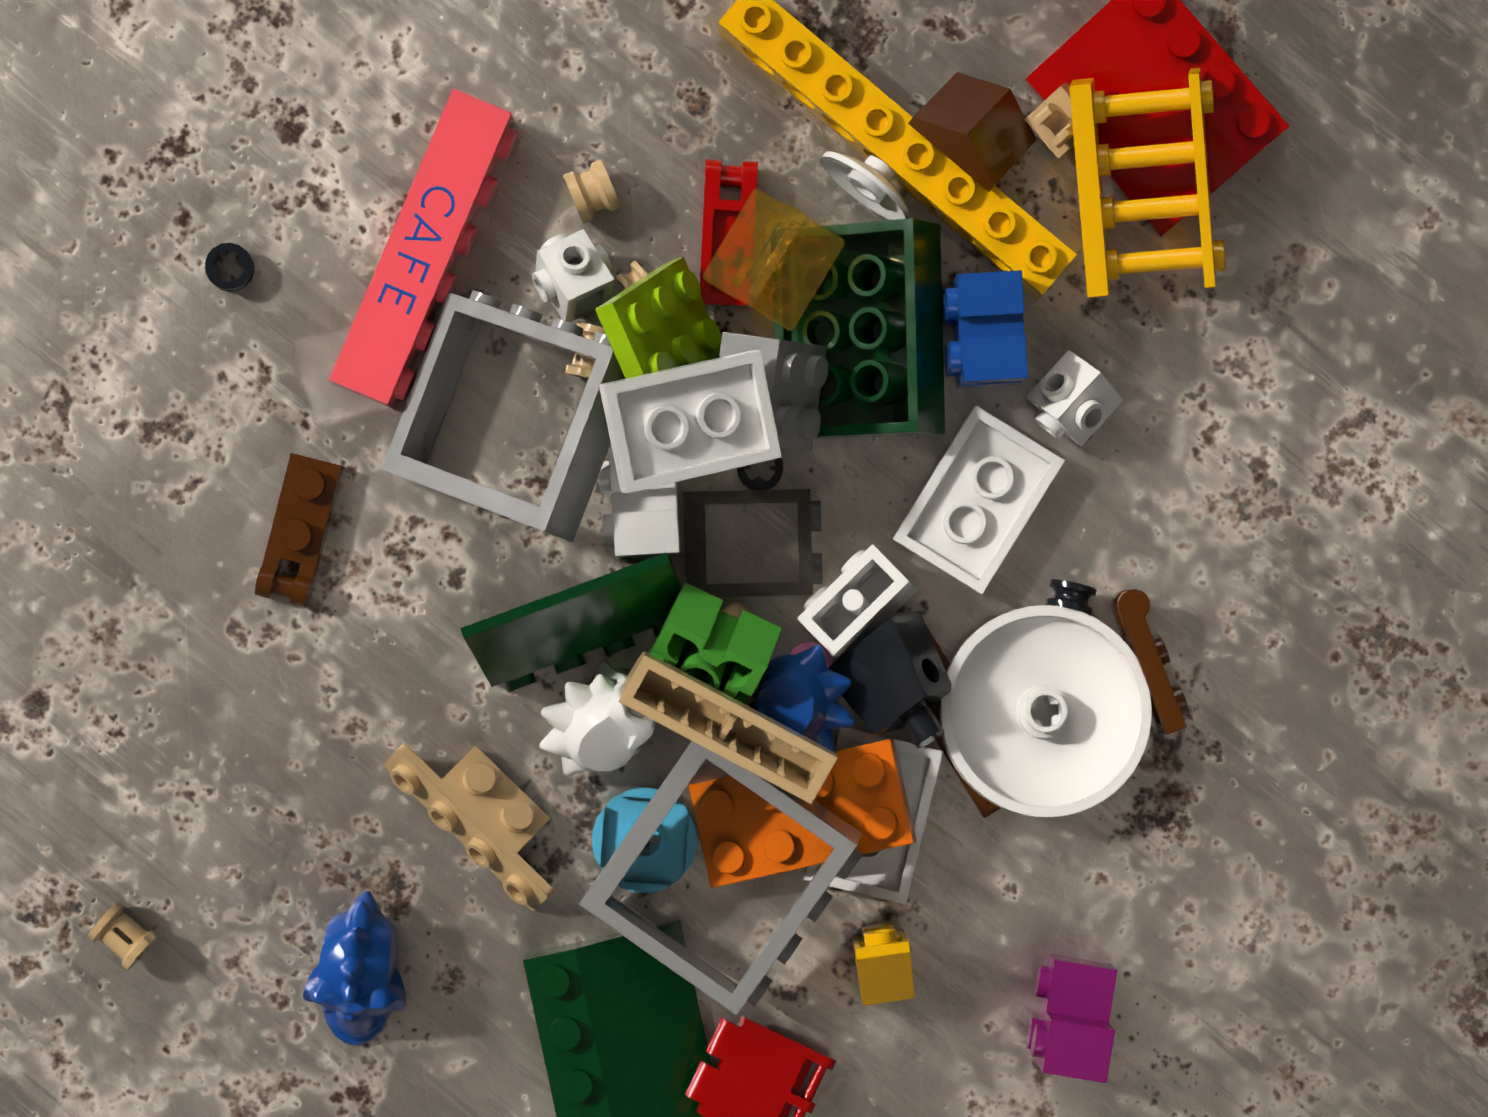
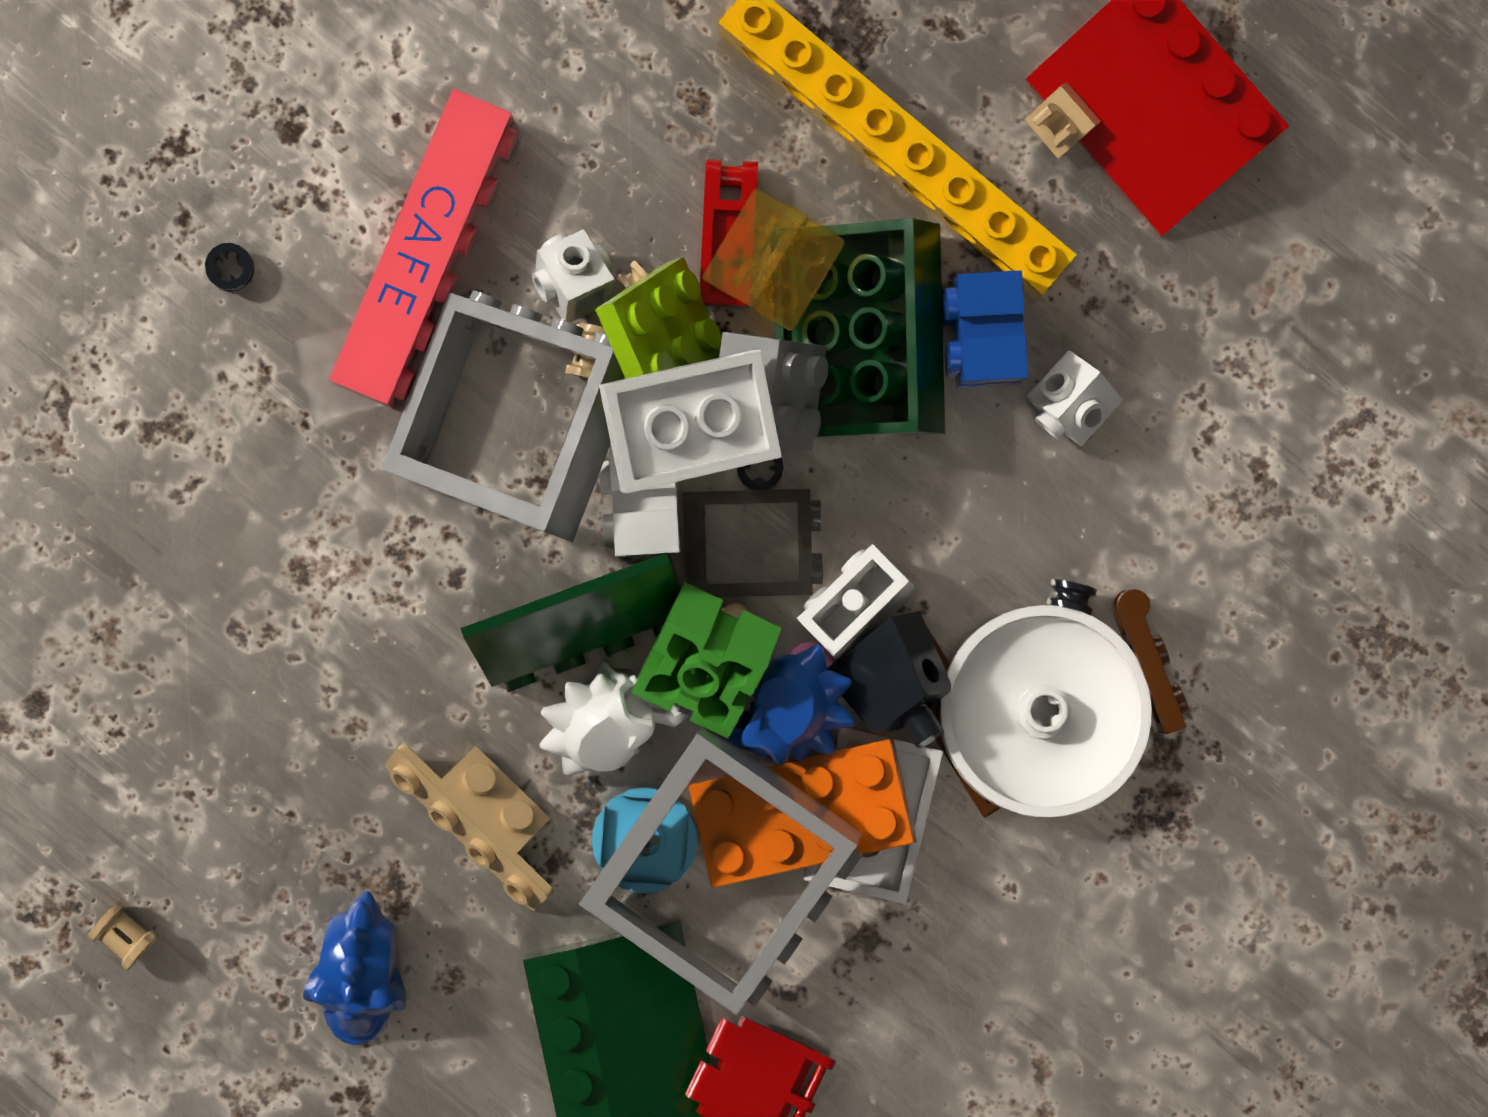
(299, 528): reddish brown plate -> none
(592, 191): tan wheel -> none
(727, 727): tan brick -> none
(867, 183): white dish -> none
(883, 964): yellow slope -> none
(976, 127): reddish brown slope -> none
(978, 499): white plate -> none
(1074, 1017): magenta brick -> none
(1098, 160): yellow fence -> none

